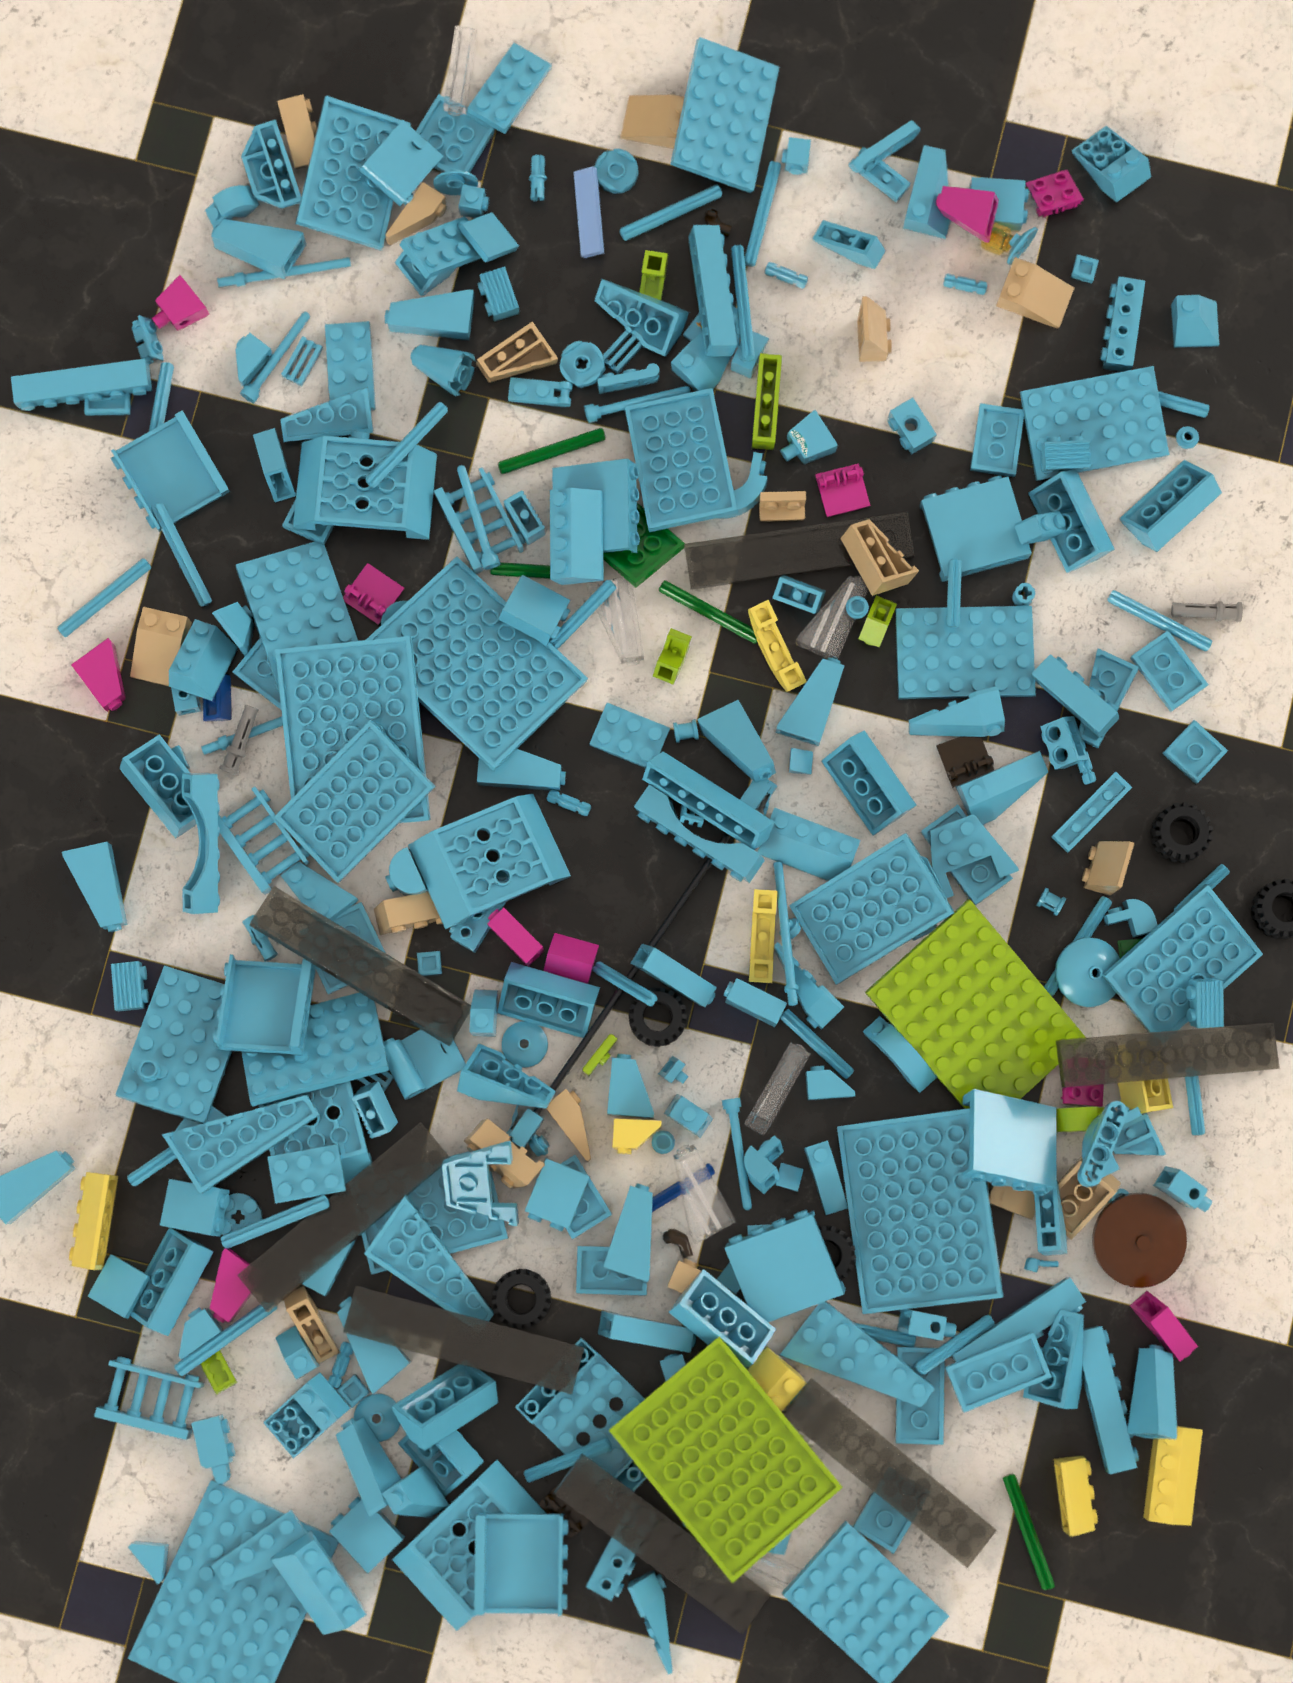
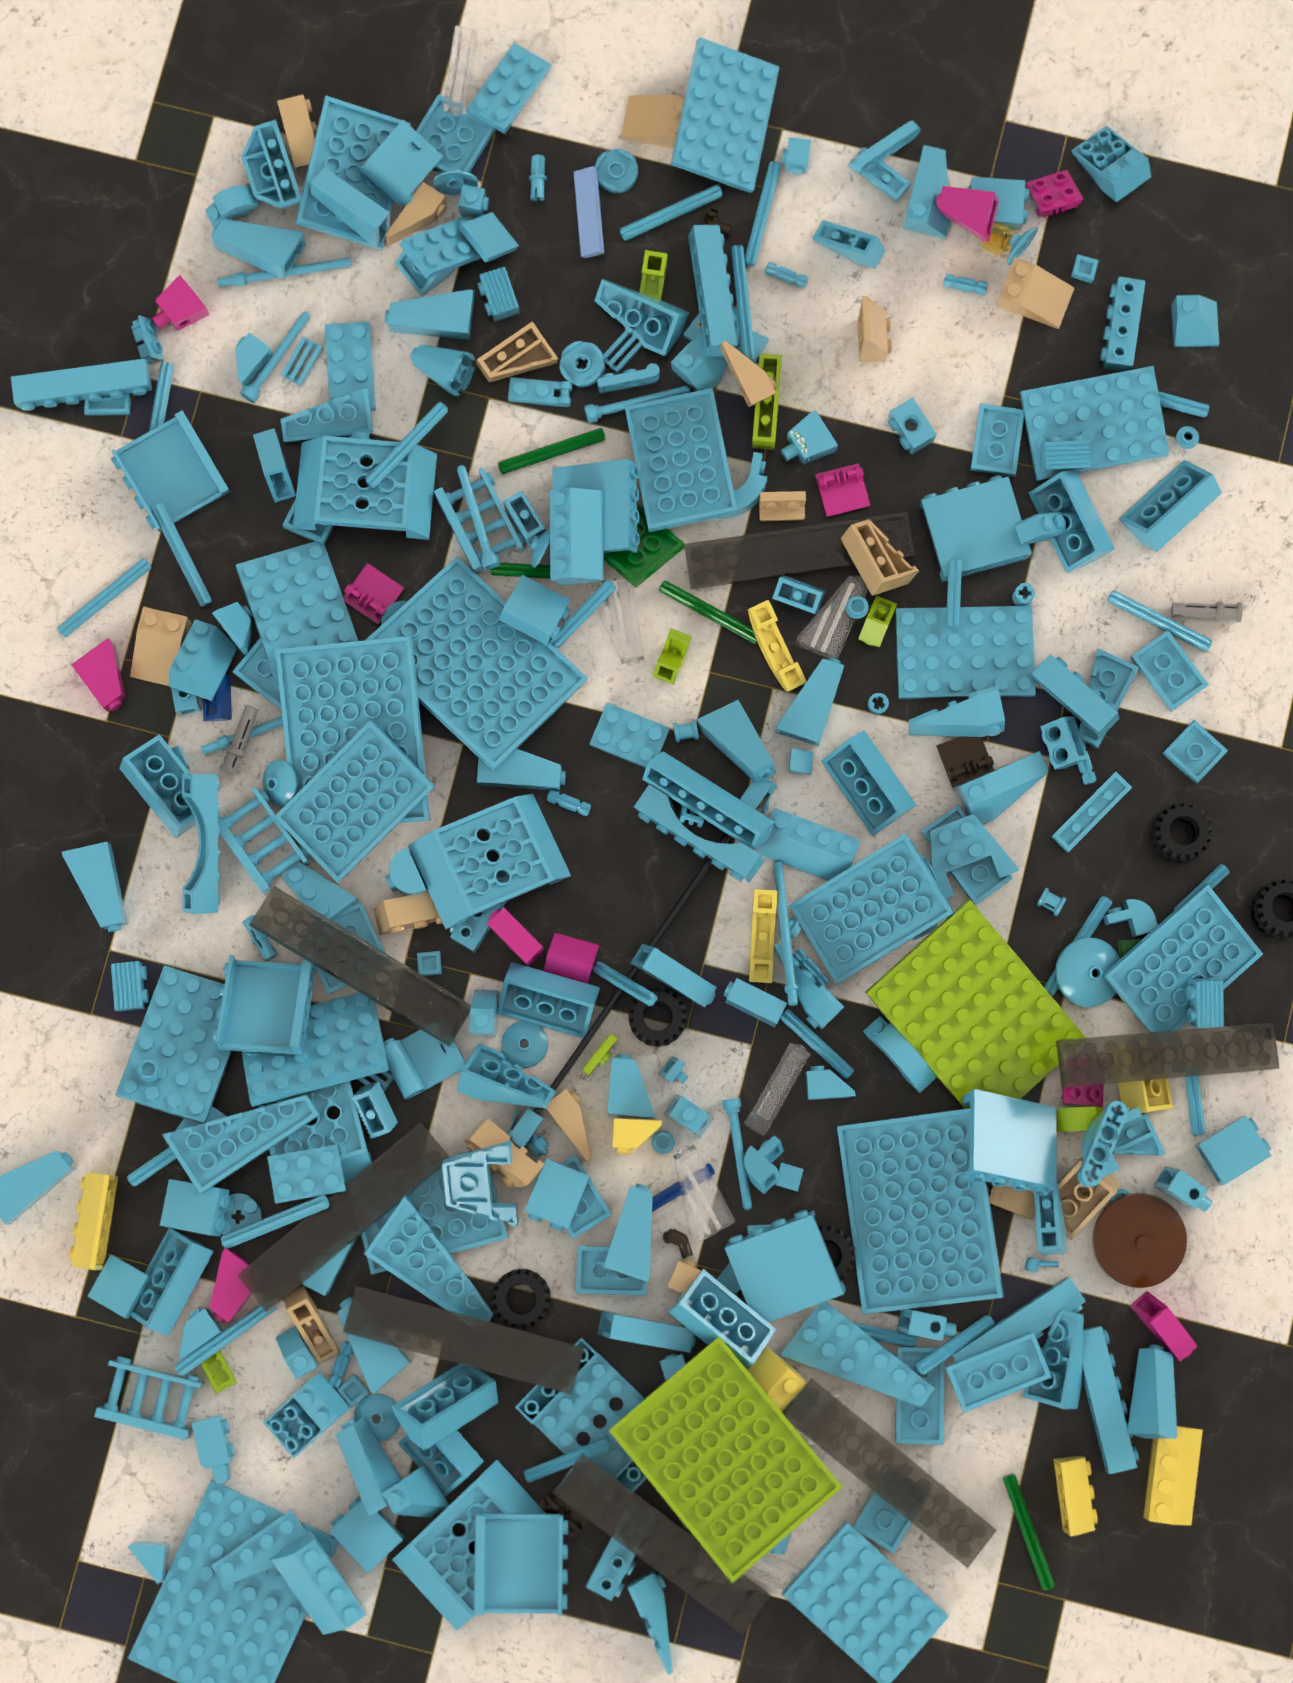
(280, 782): none -> medium azure dish
(351, 206): none -> medium azure slope
(539, 546): none -> medium azure dish
(751, 379): none -> tan slope
(809, 965): none -> medium azure axle
(826, 1177): medium azure slope -> none
(885, 702): none -> medium azure bush
(1107, 866): tan slope -> none
(1233, 1150): none -> medium azure brick

